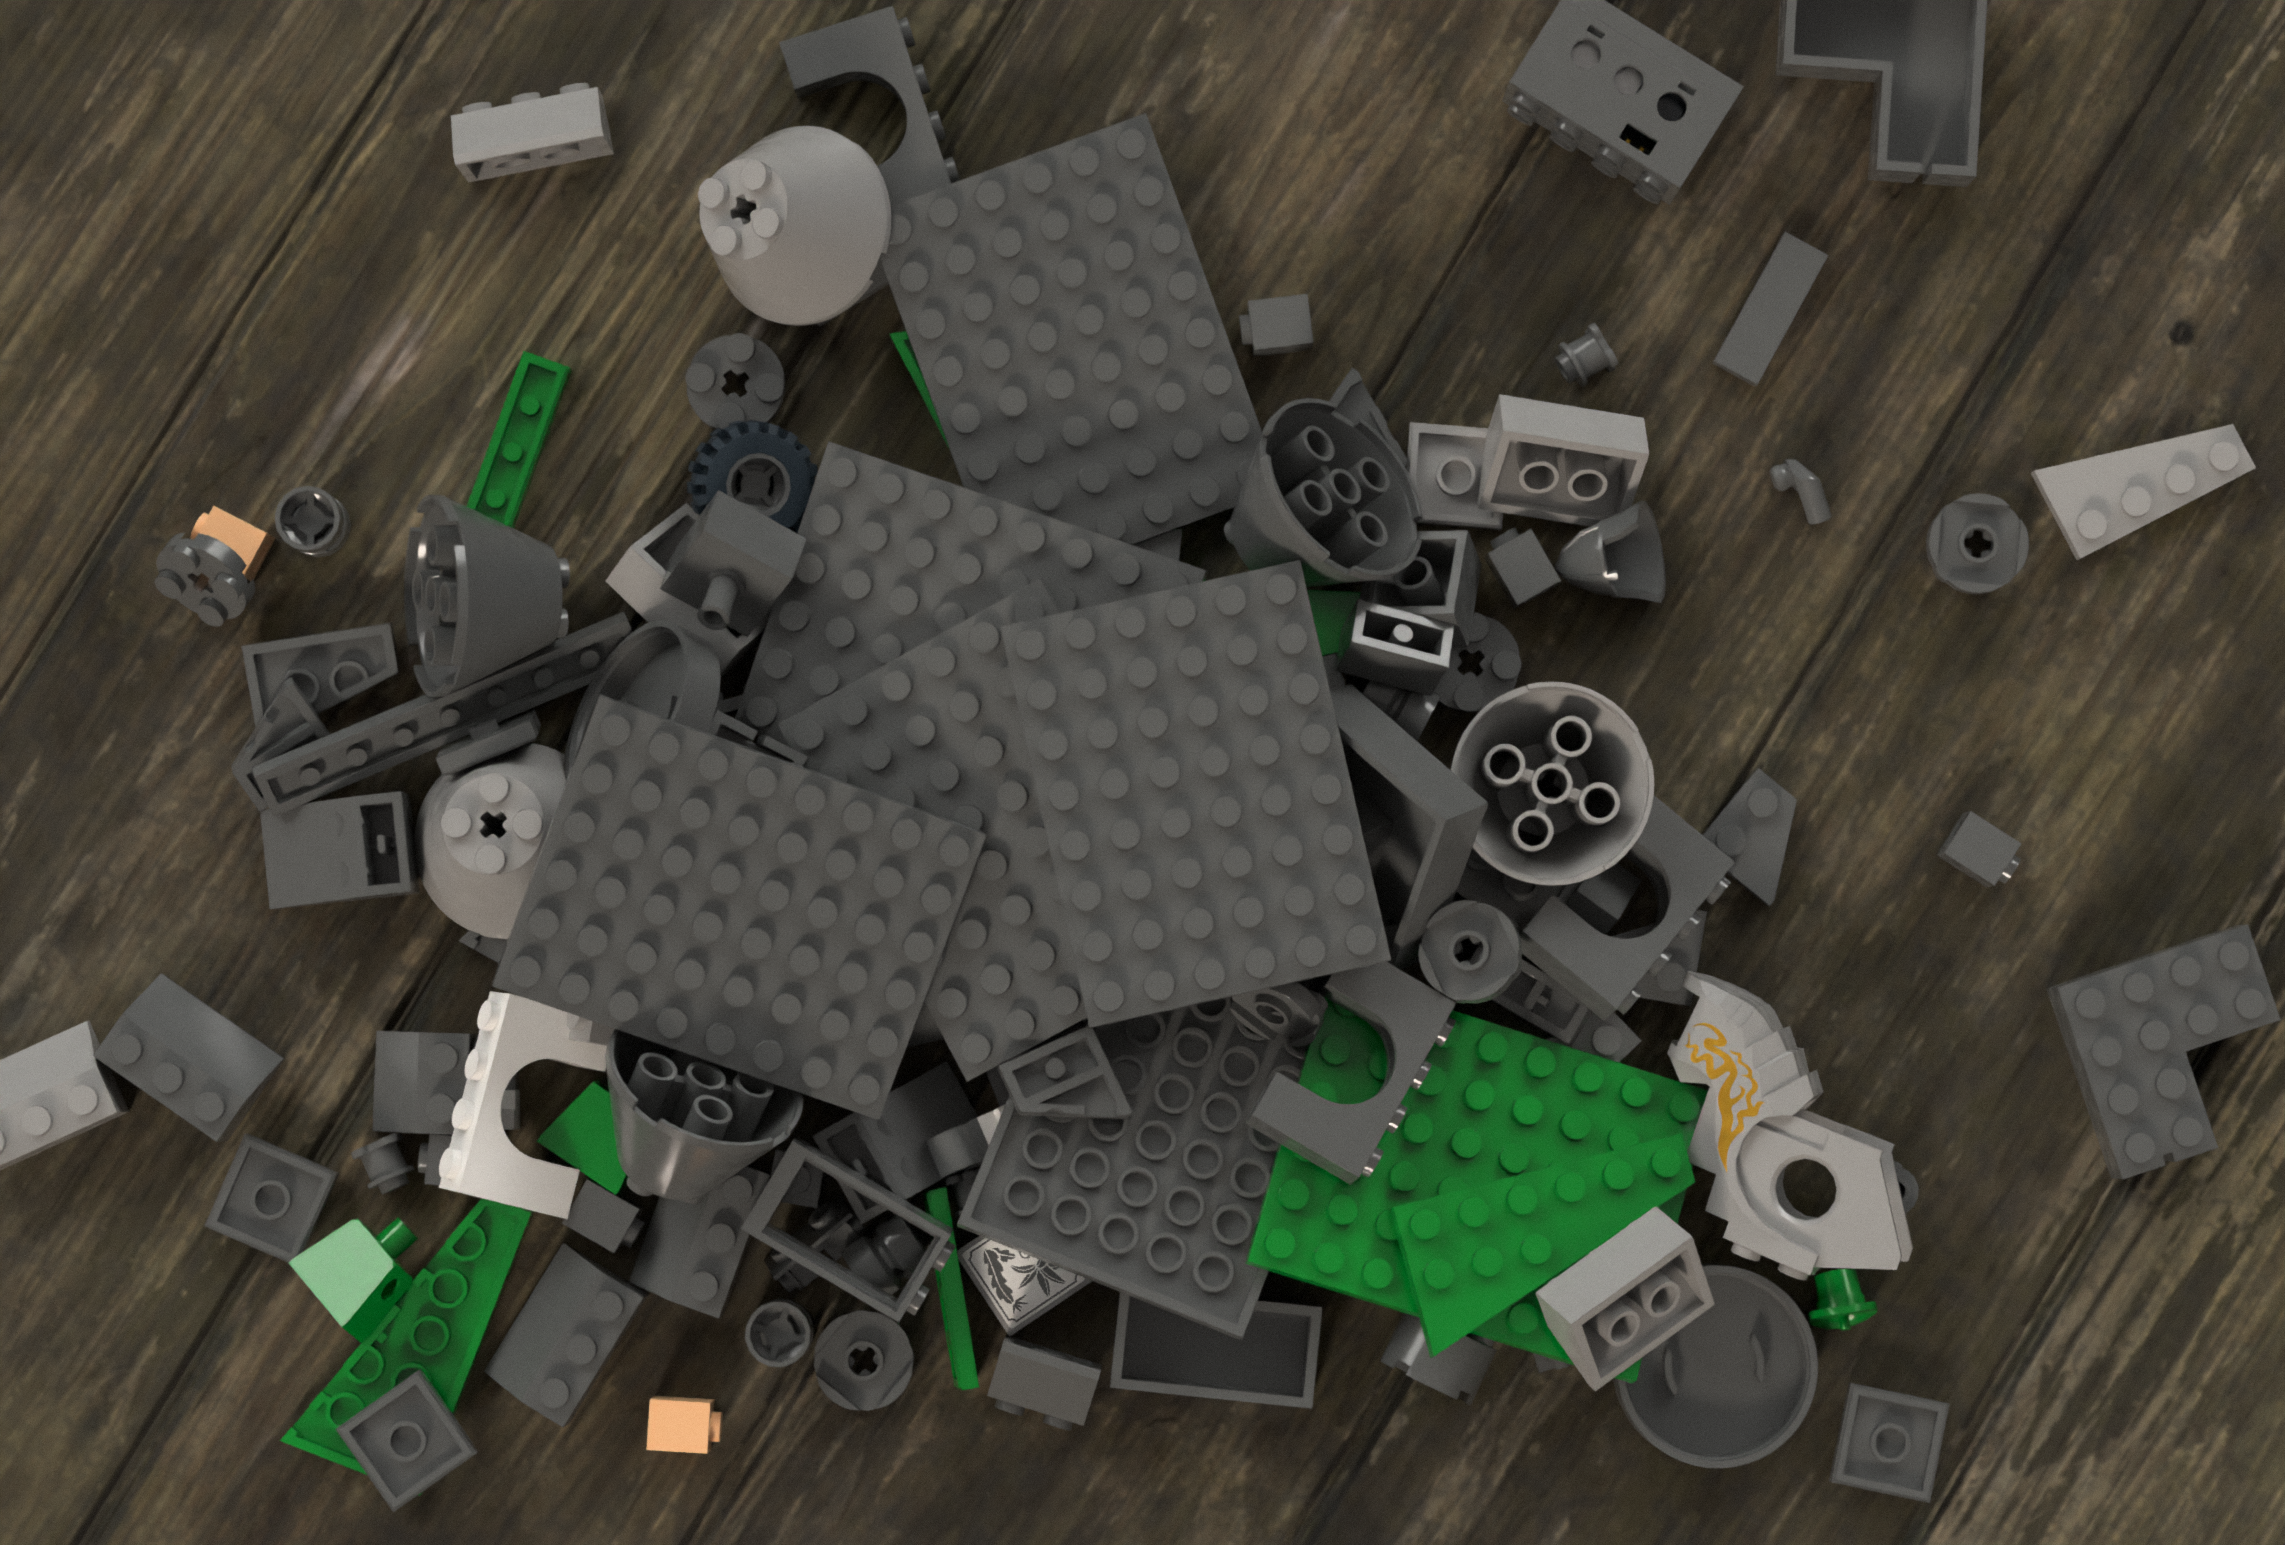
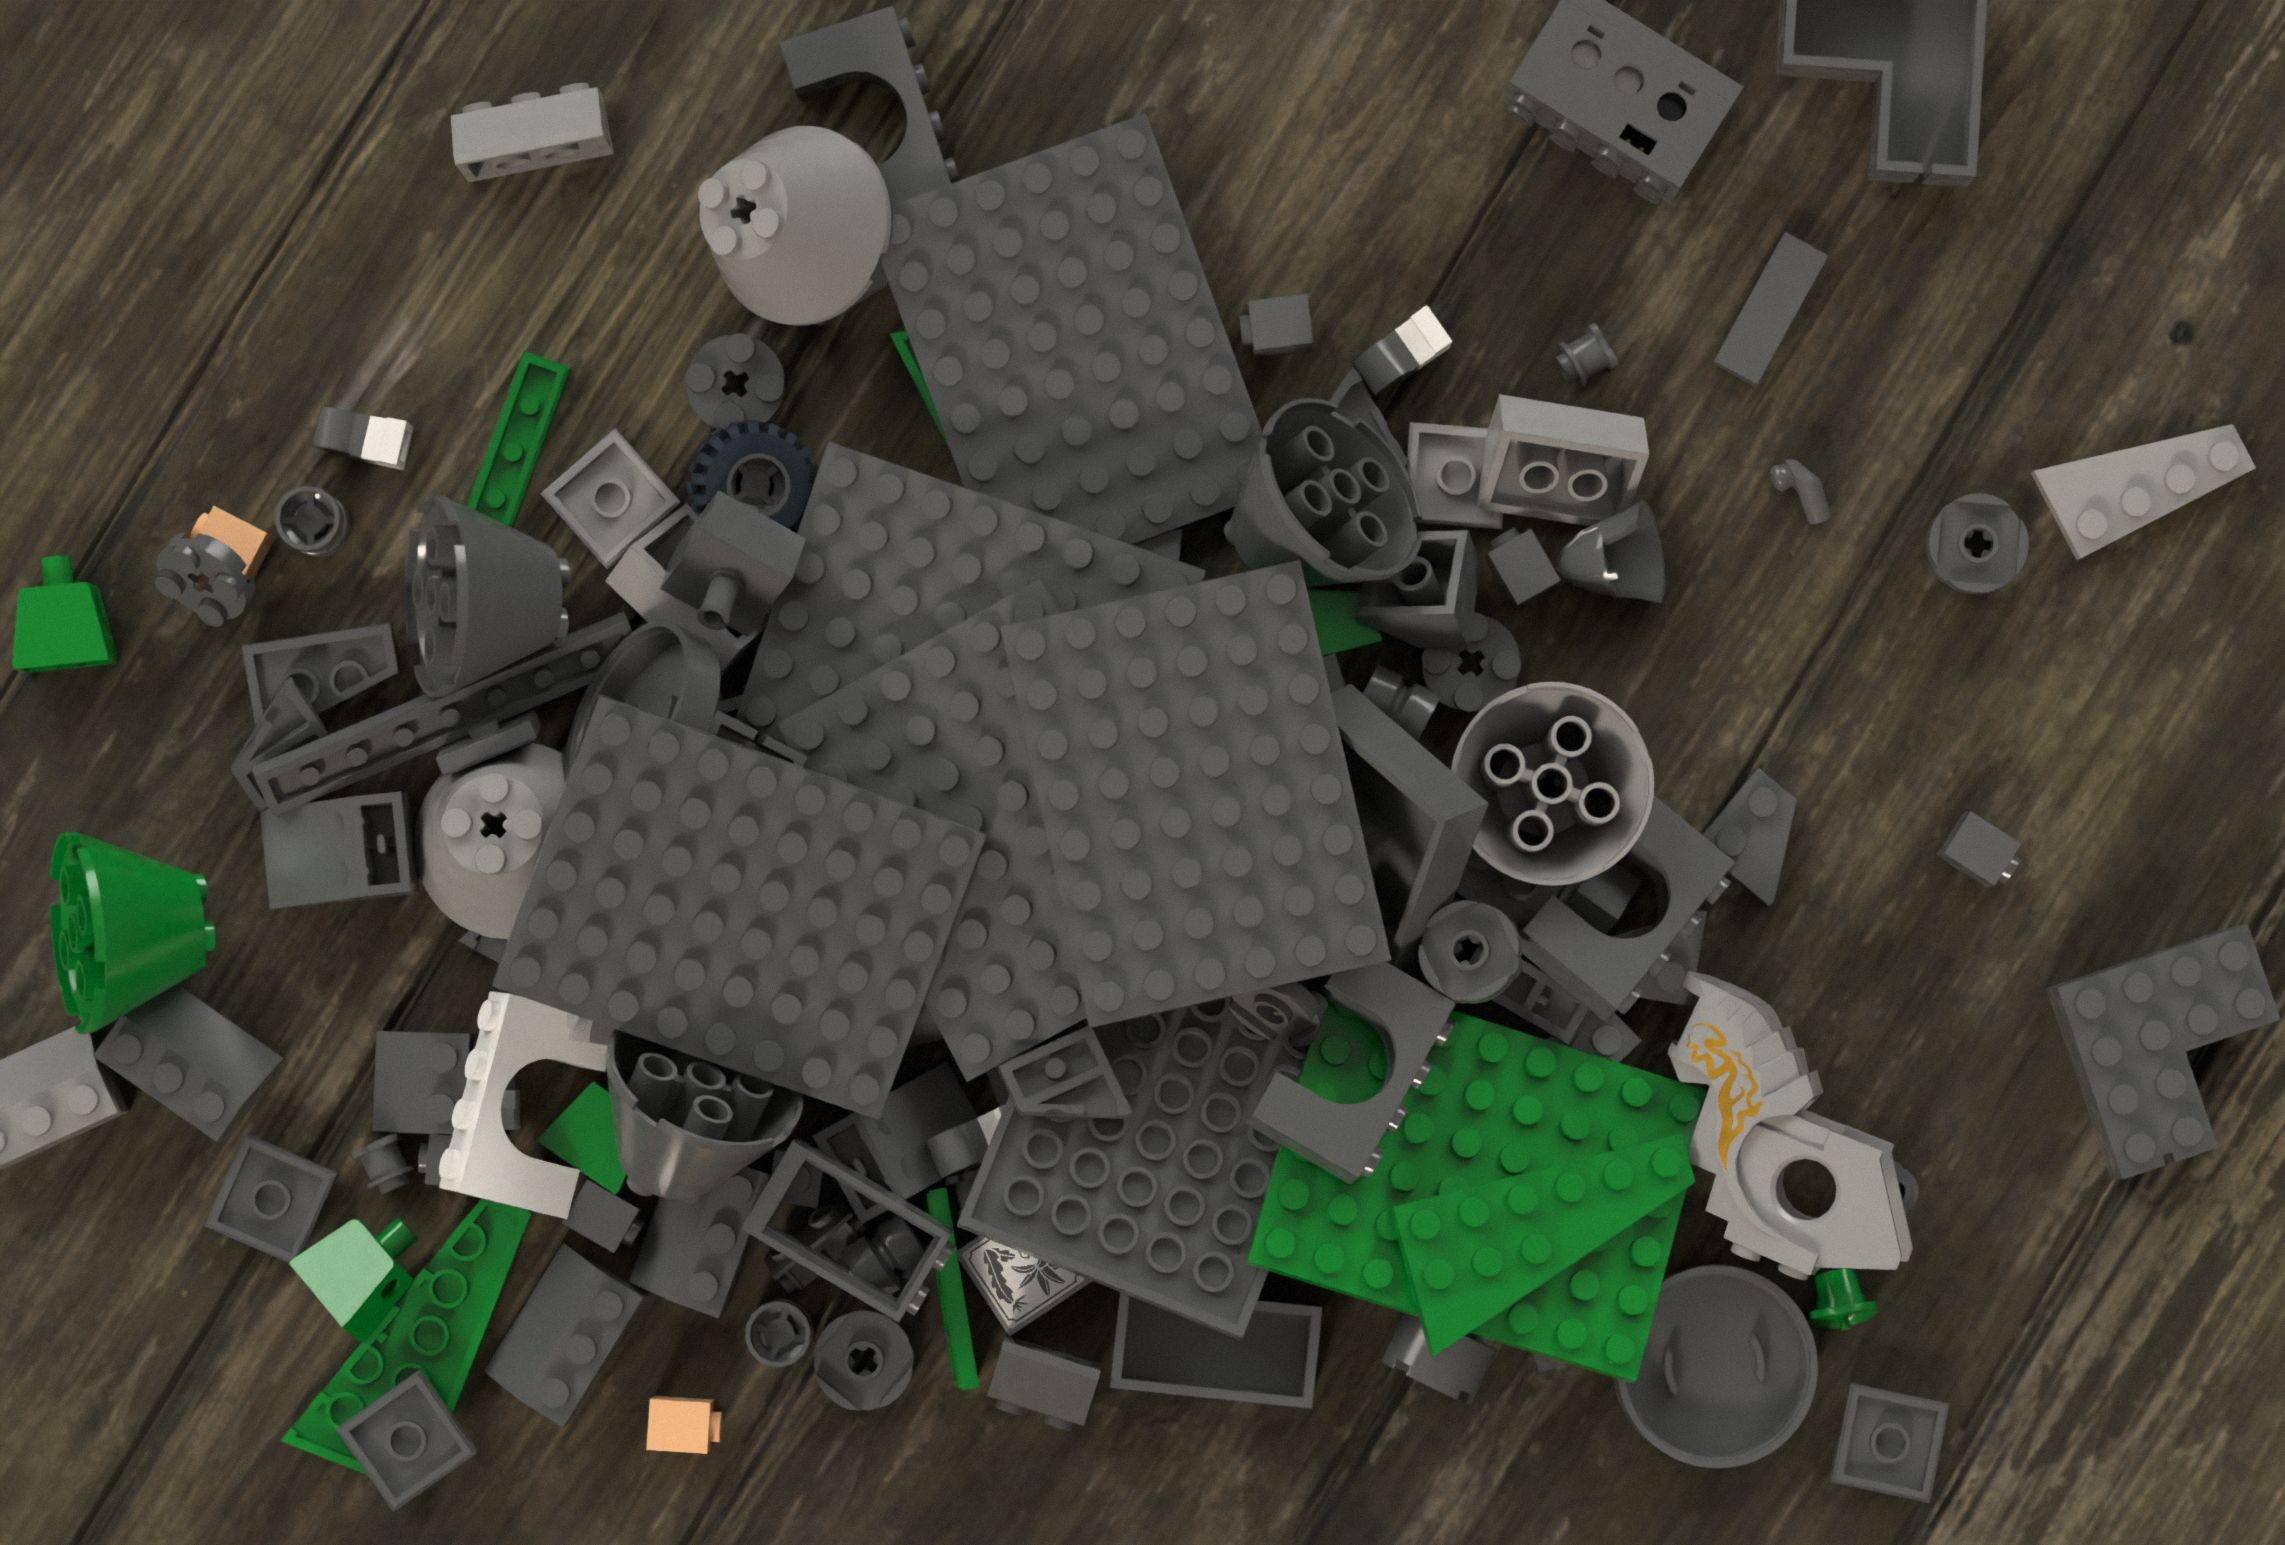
(61, 623): none -> green torso
(122, 928): none -> green cone
(363, 437): none -> leg
(611, 498): none -> light grey tile
(1394, 647): dark grey brick -> none
(1403, 351): none -> leg
(1626, 1297): light grey slope -> none

